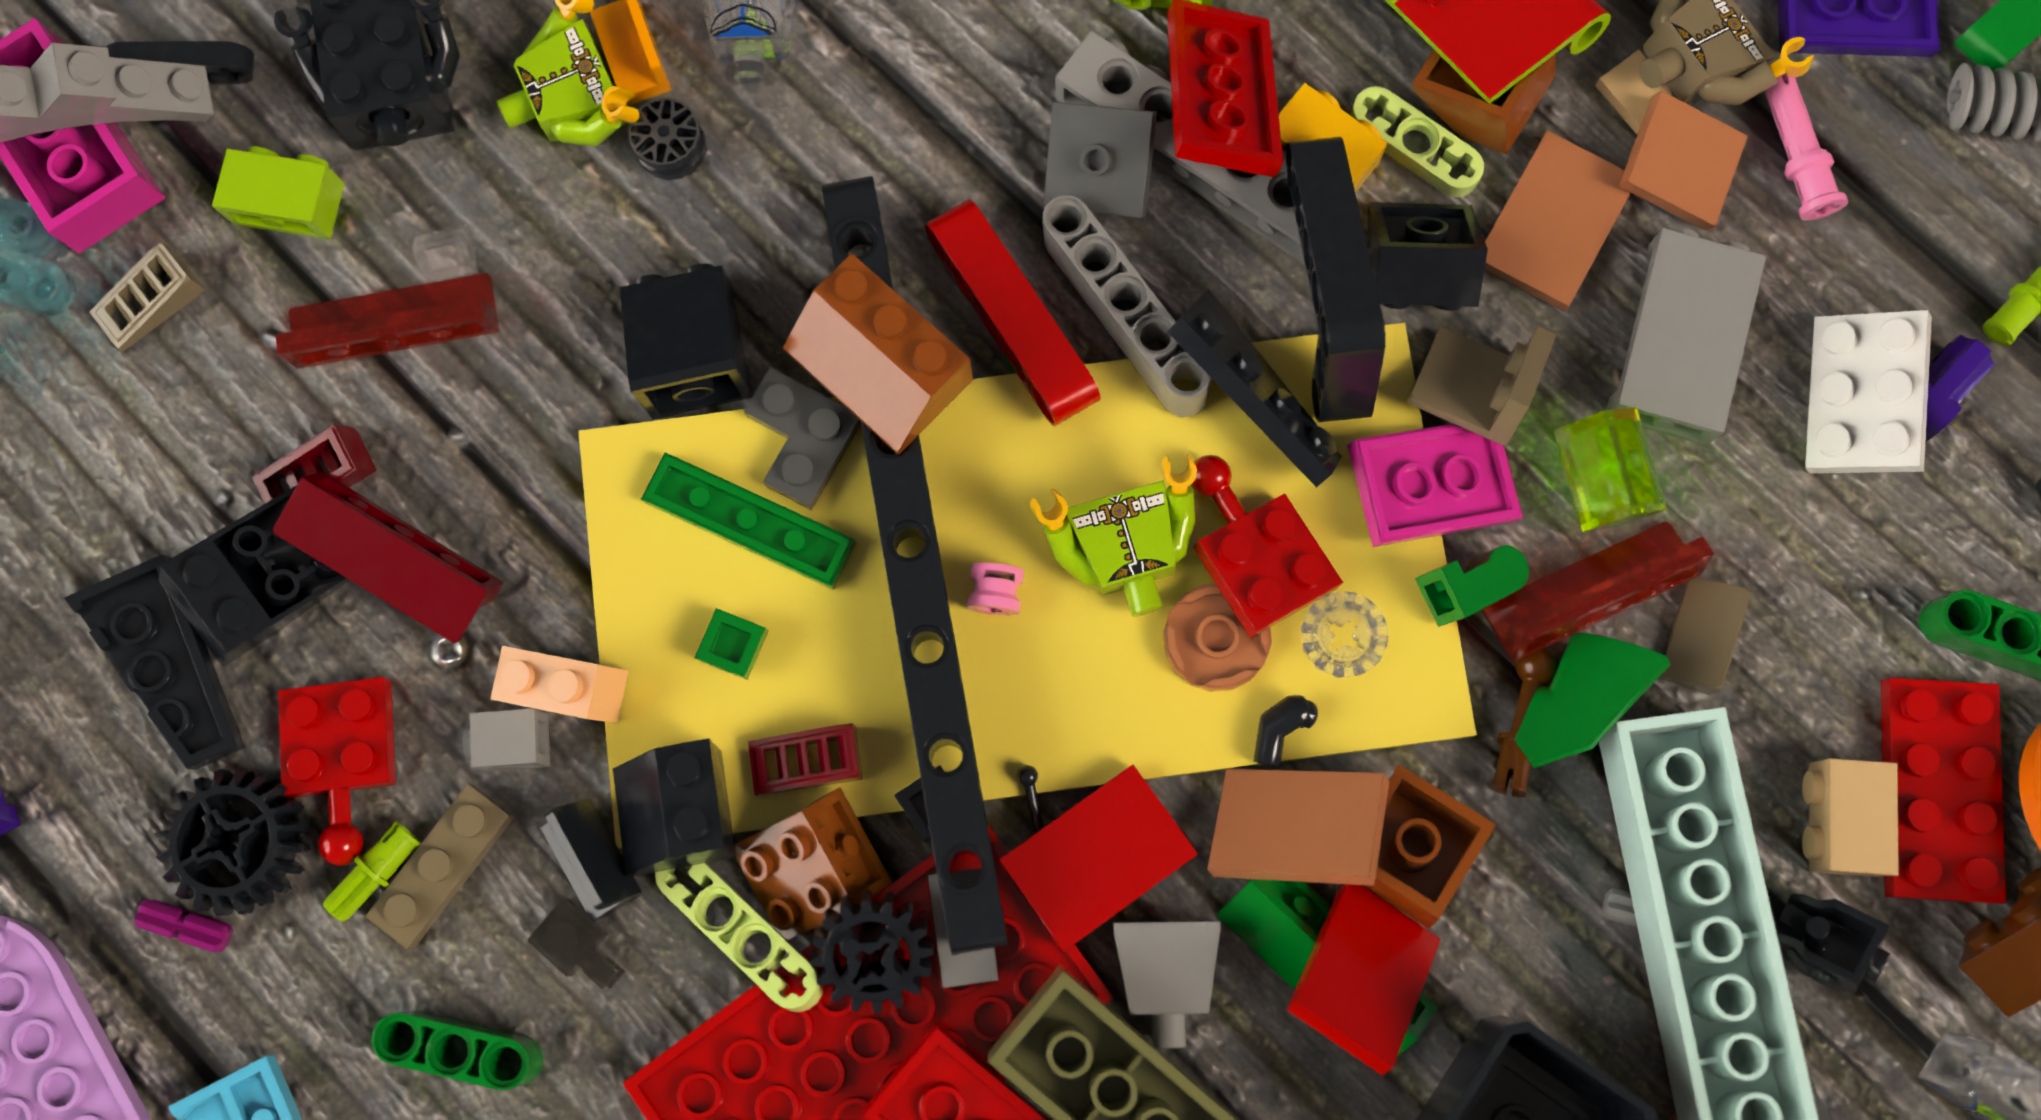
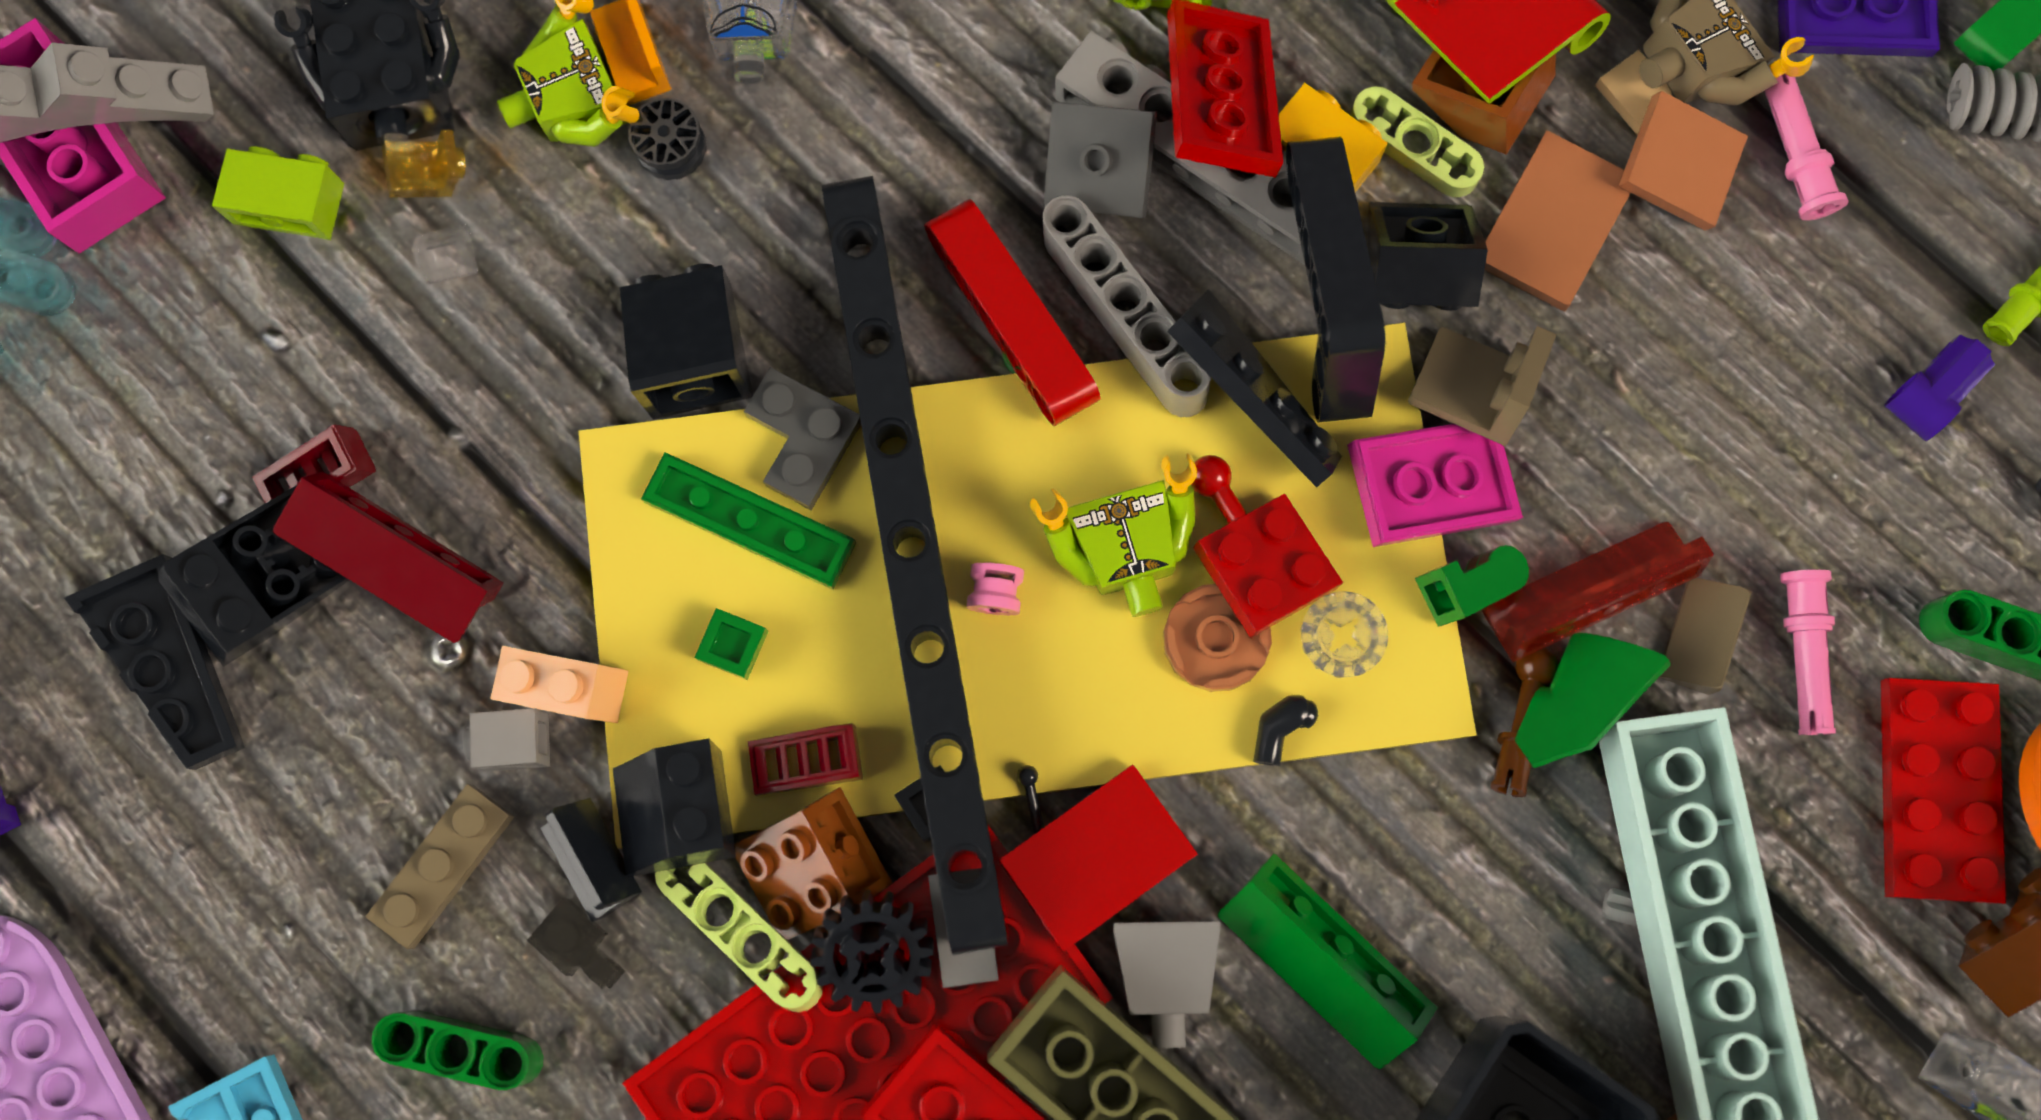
(169, 299): dark tan slope -> none
(185, 926): magenta piece -> none
(211, 810): black gear -> none
(223, 60): black beam -> none
(337, 743): red plate -> none
(372, 871): lime axle -> none
(389, 321): clear red panel -> none
(423, 167): none -> clear yellow bracket
(877, 354): dark orange slope -> none
(1299, 826): nougat tile -> none
(1365, 976): red tile -> none
(1425, 847): dark orange brick -> none
(1609, 469): clear neon green brick -> none
(1689, 334): light grey panel -> none
(1809, 625): none -> bright pink pin
(1832, 942): black hand -> none
(1851, 817): tan brick -> none
(1869, 393): white plate -> none

